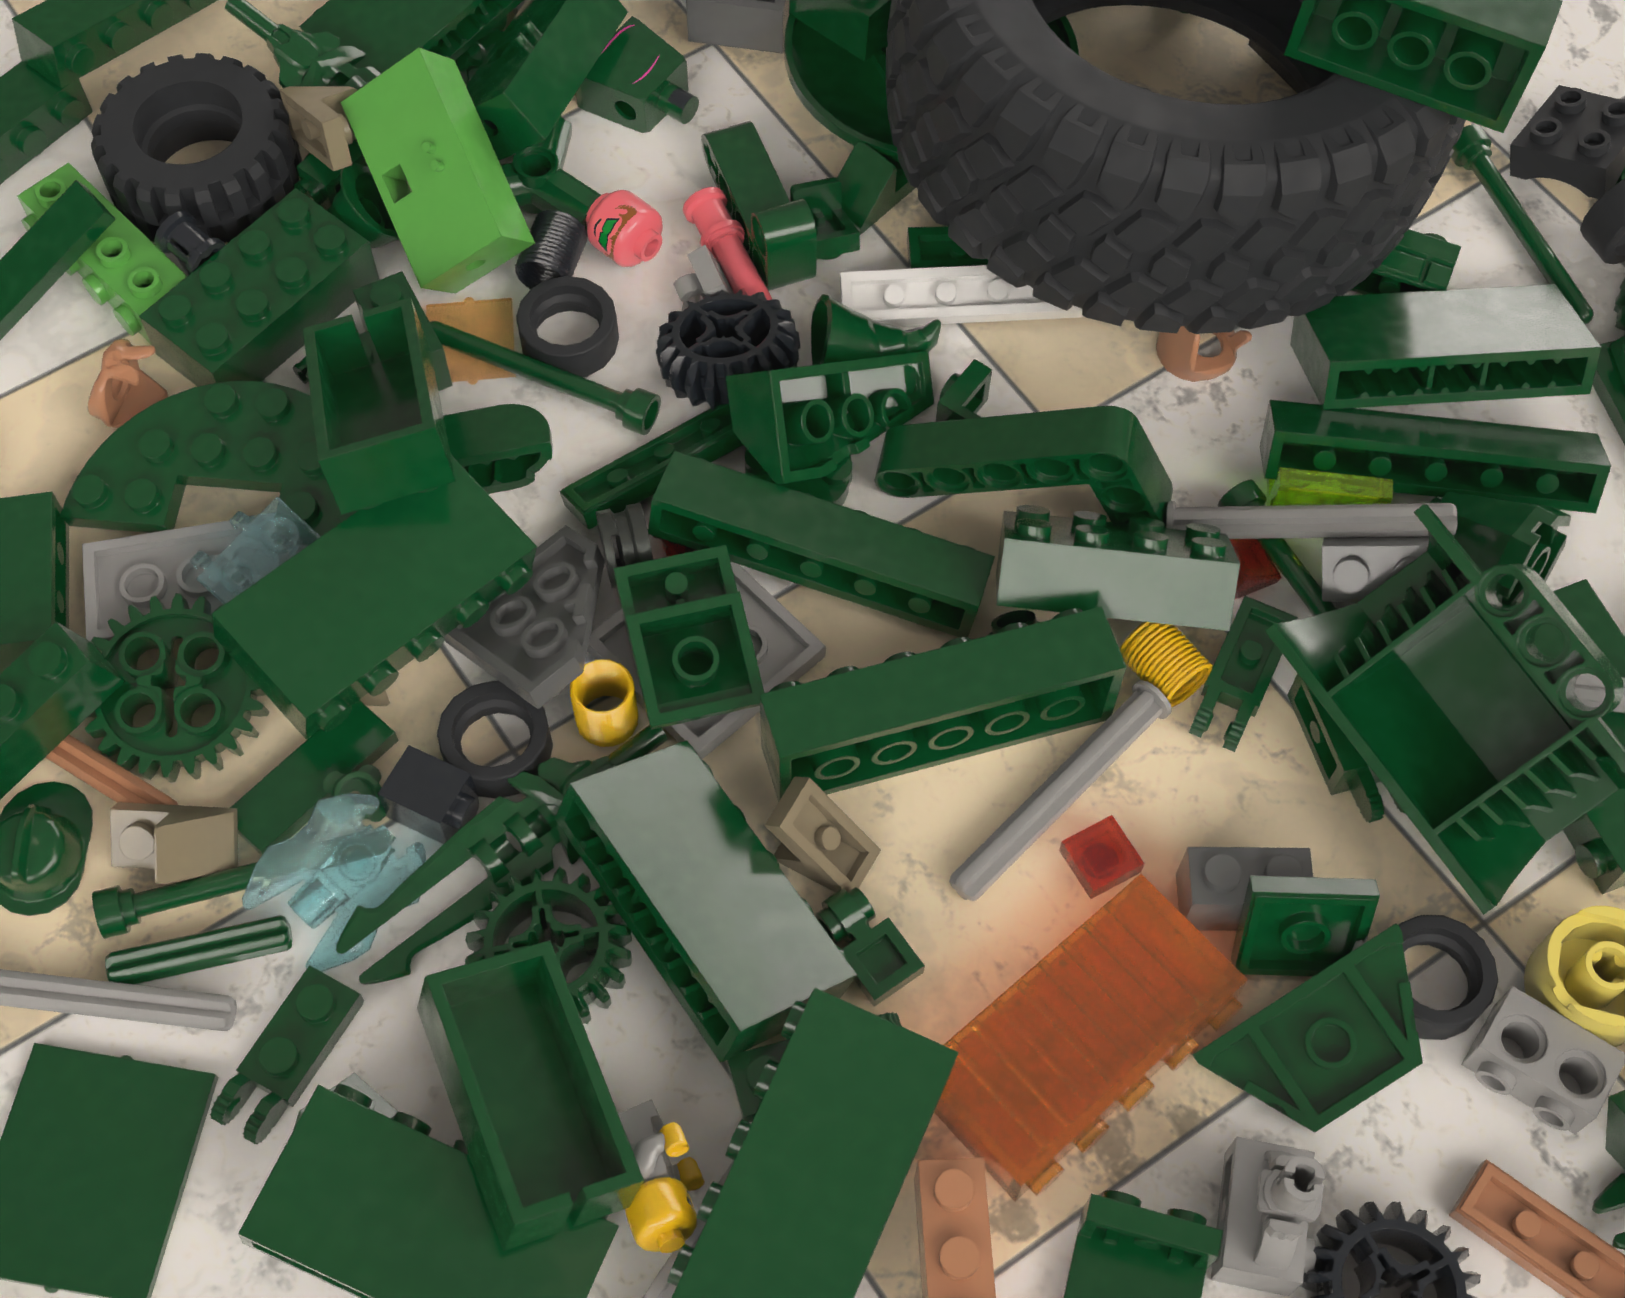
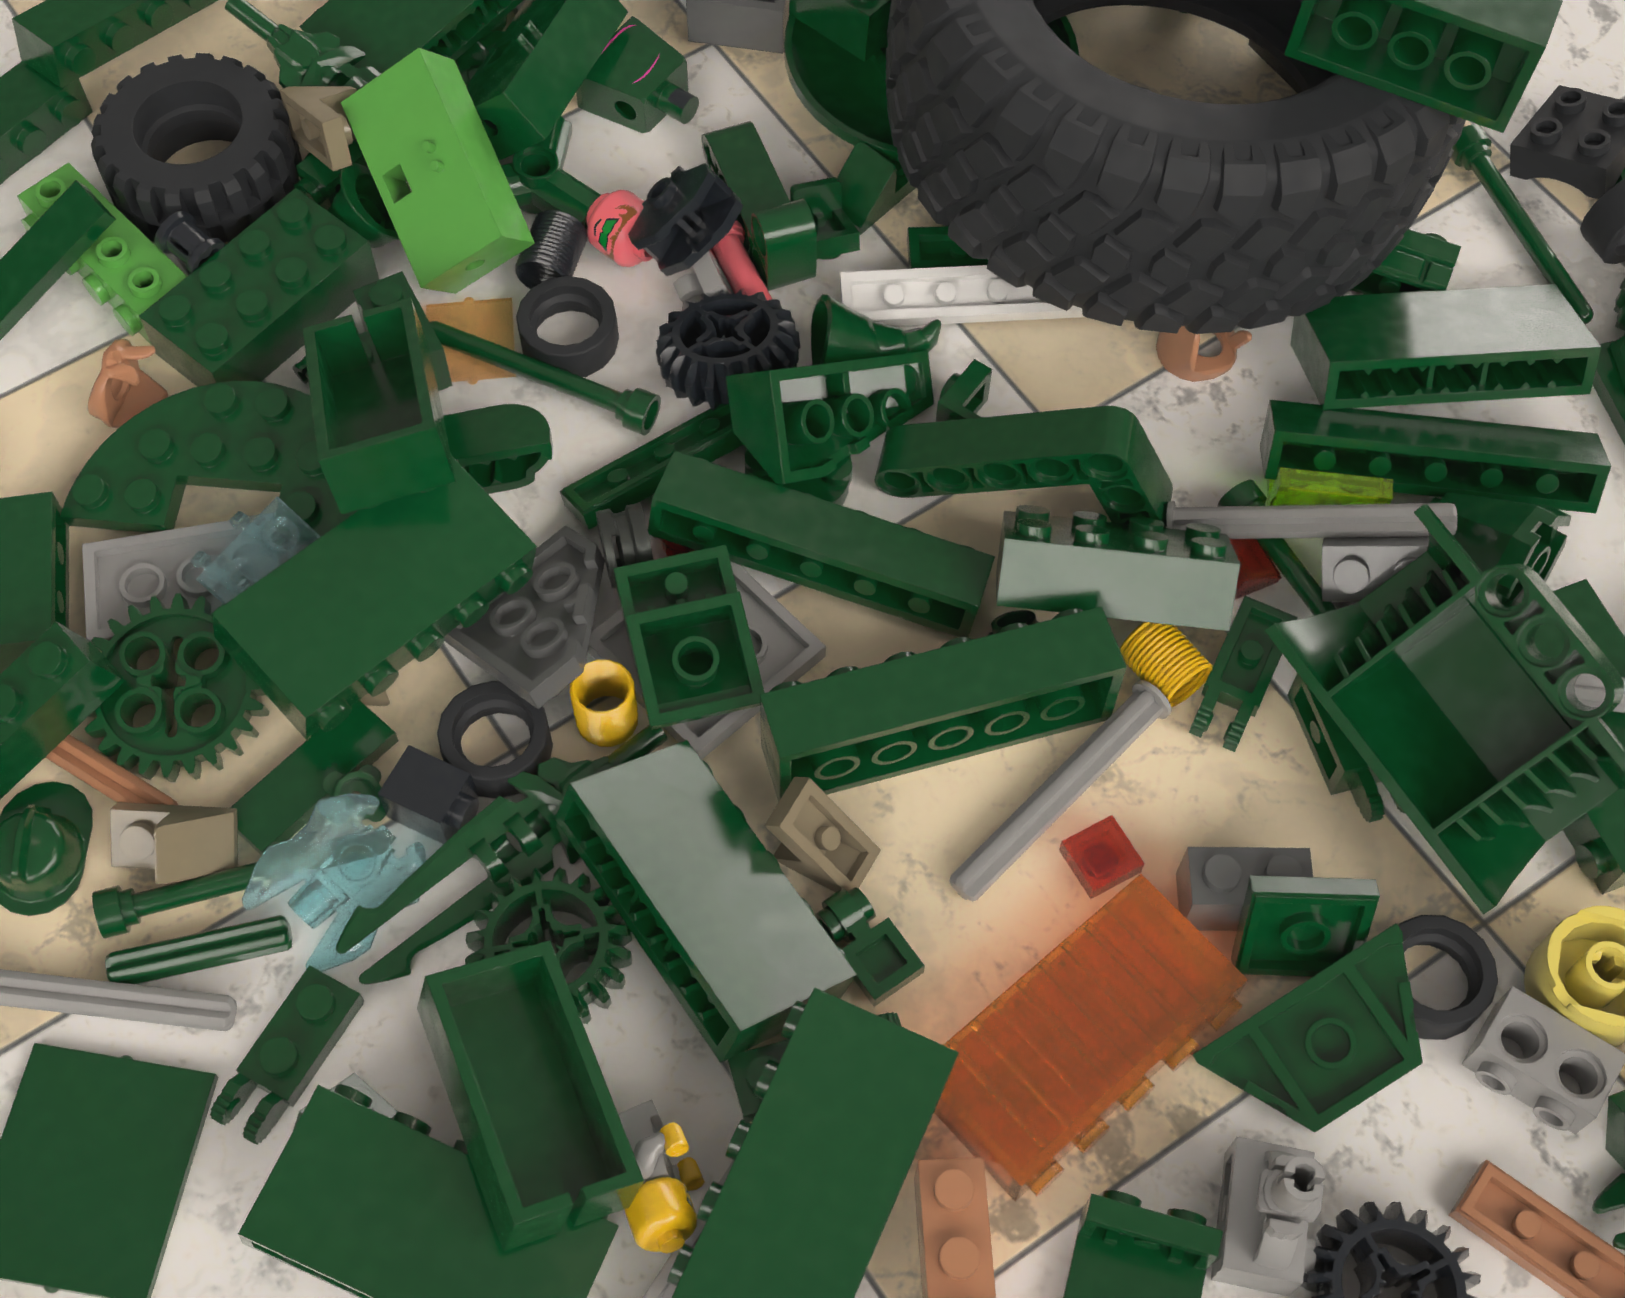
(685, 218): none -> black hinge

